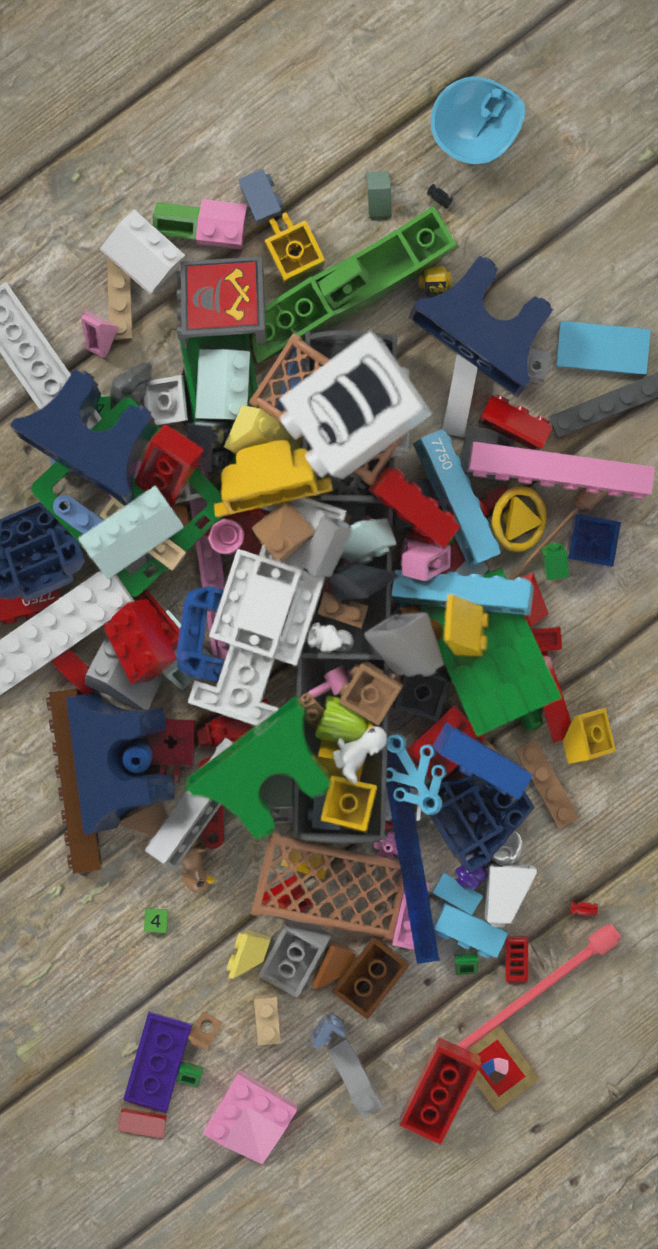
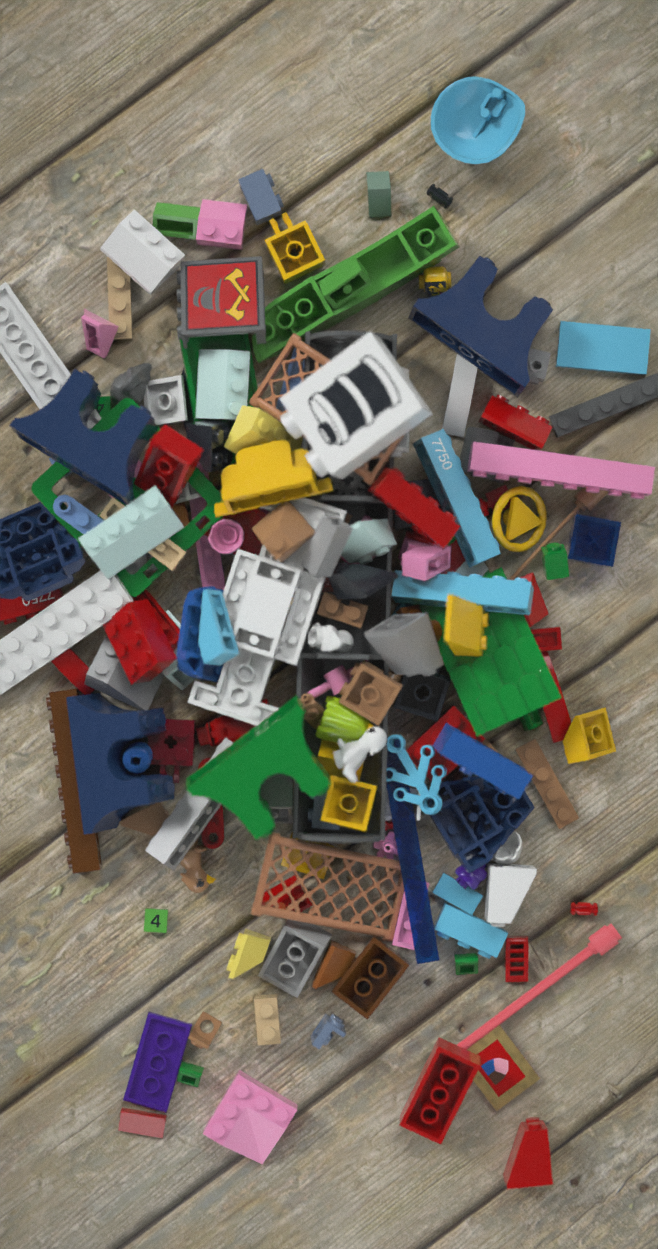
(215, 632): none -> medium azure slope
(357, 1080): light grey arch -> none
(530, 1157): none -> red slope

